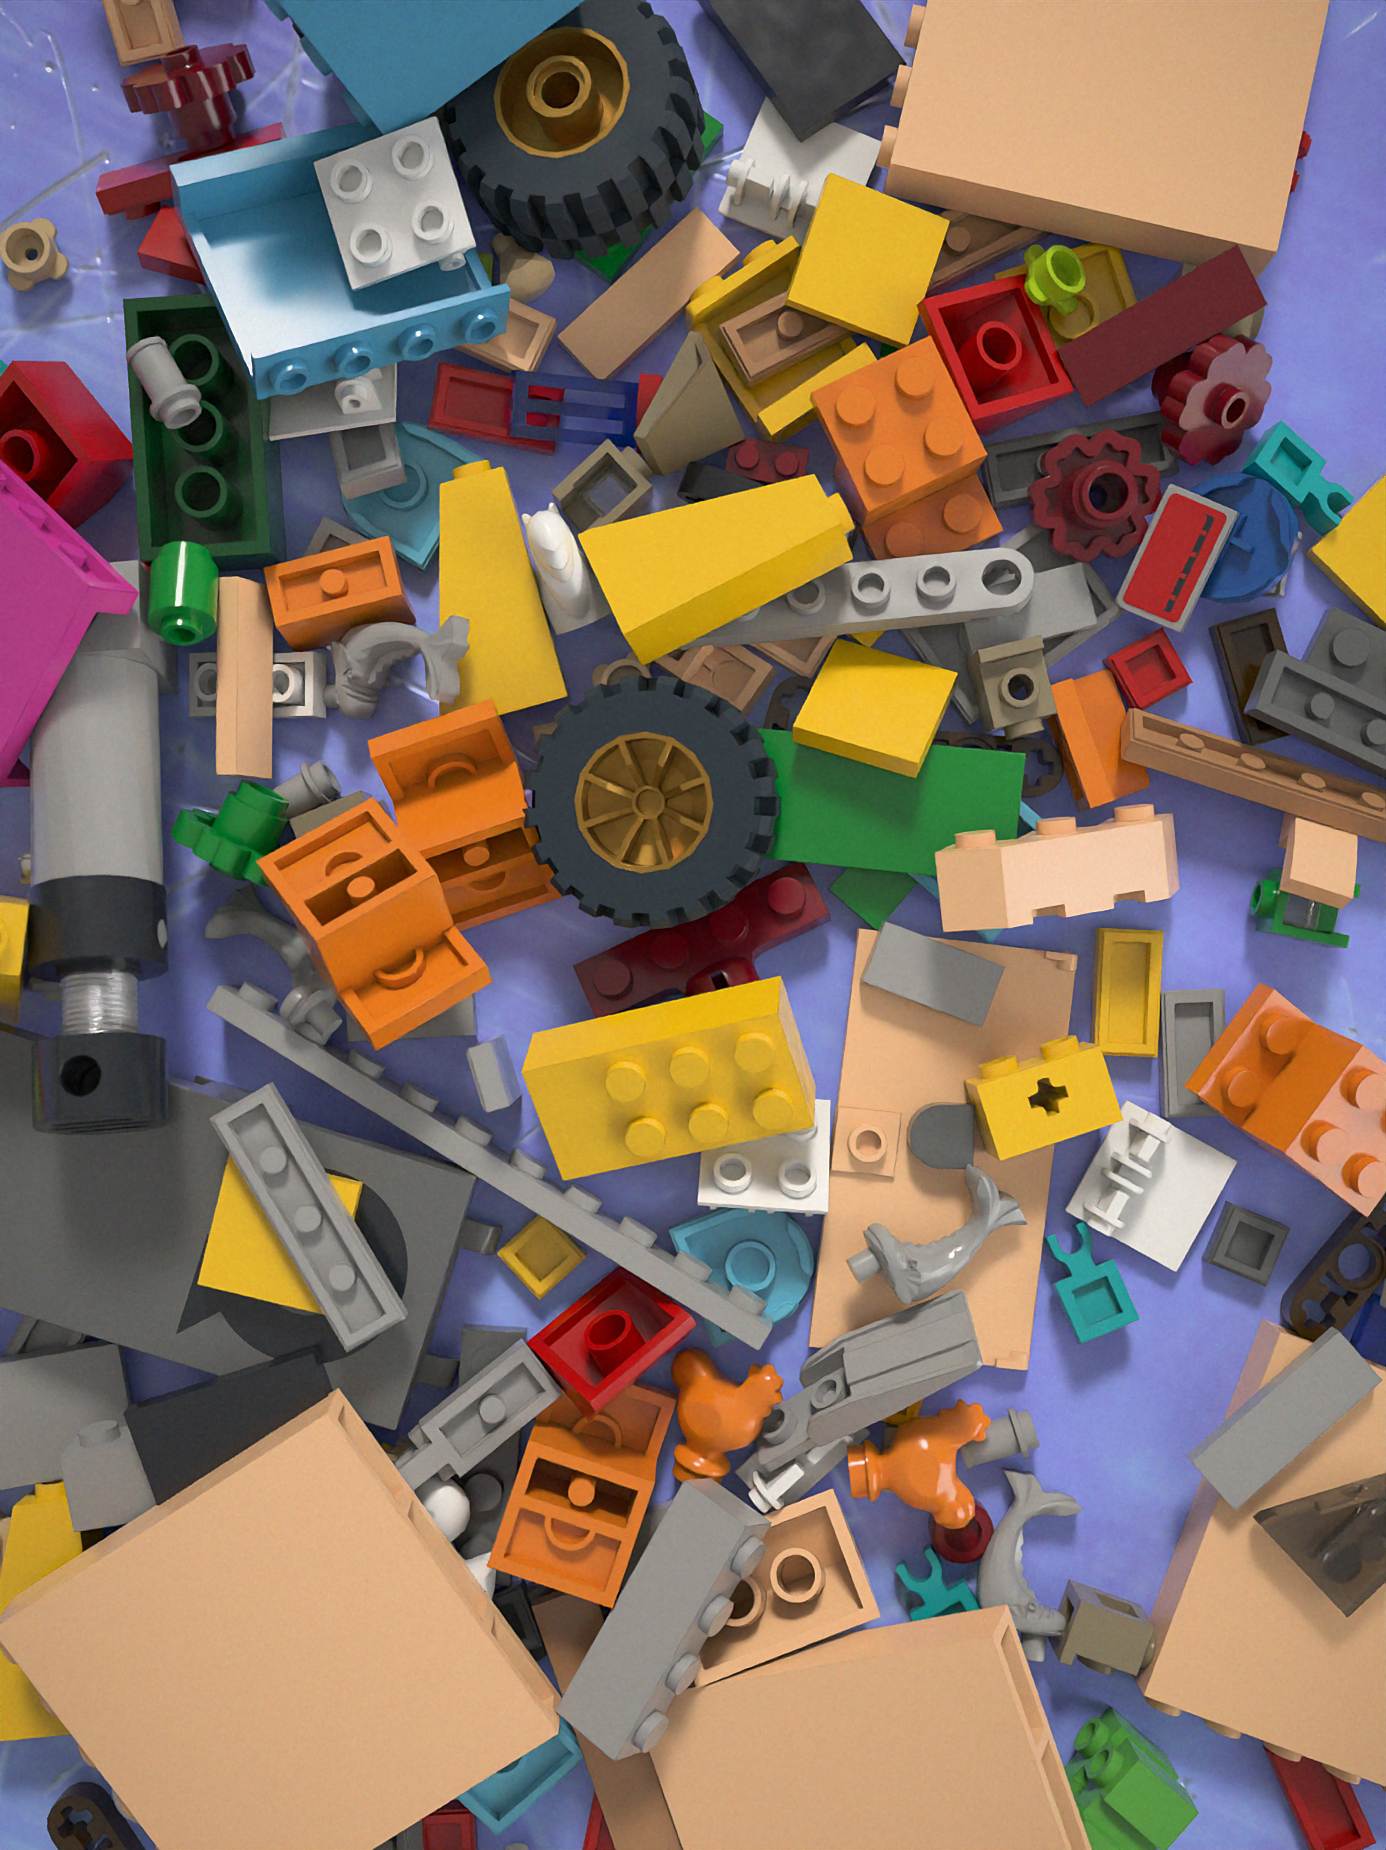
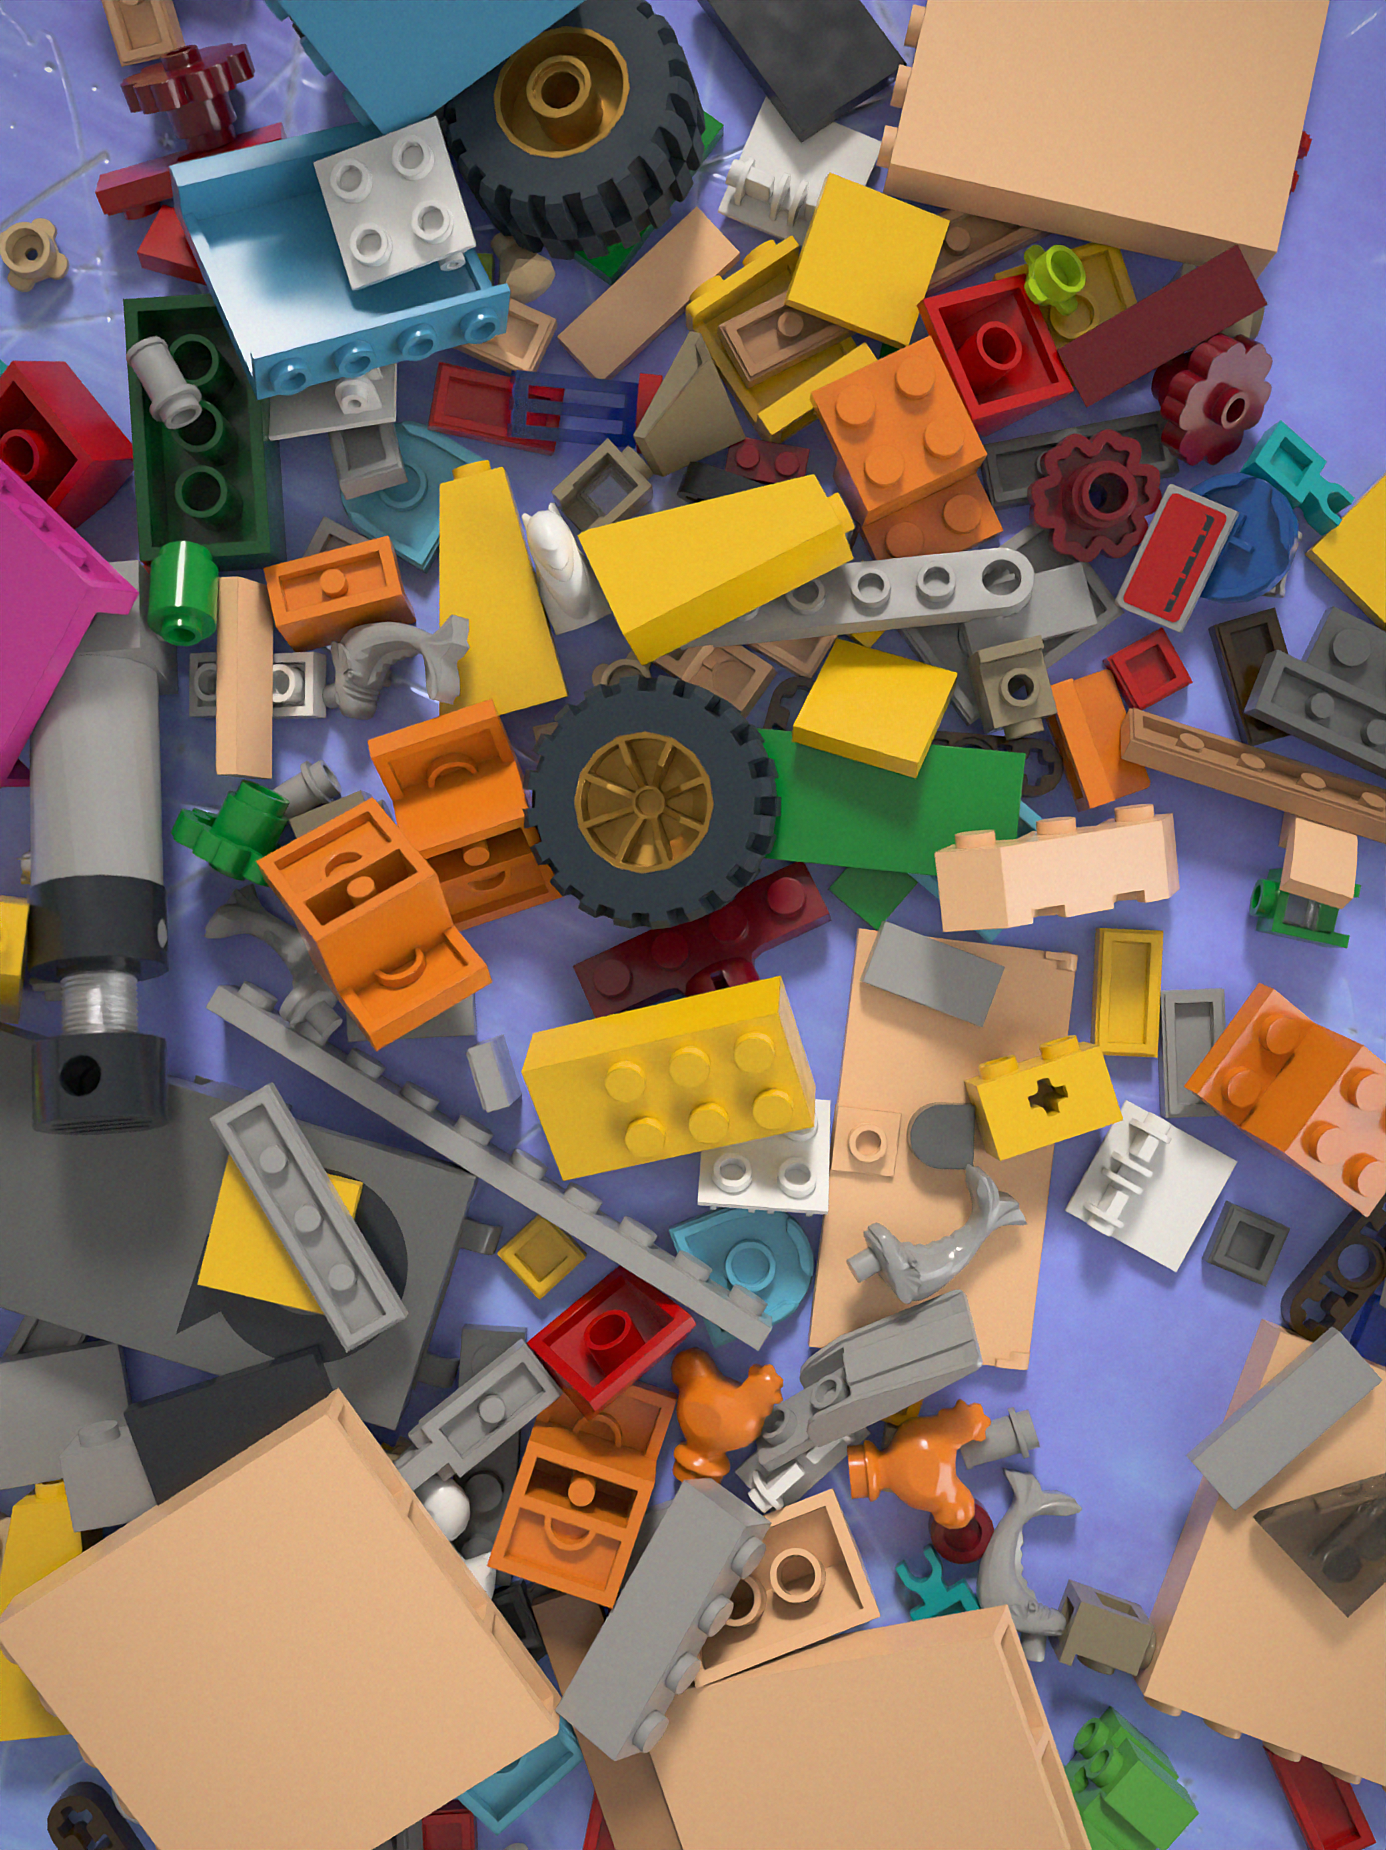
(1092, 1294): teal plate -> none

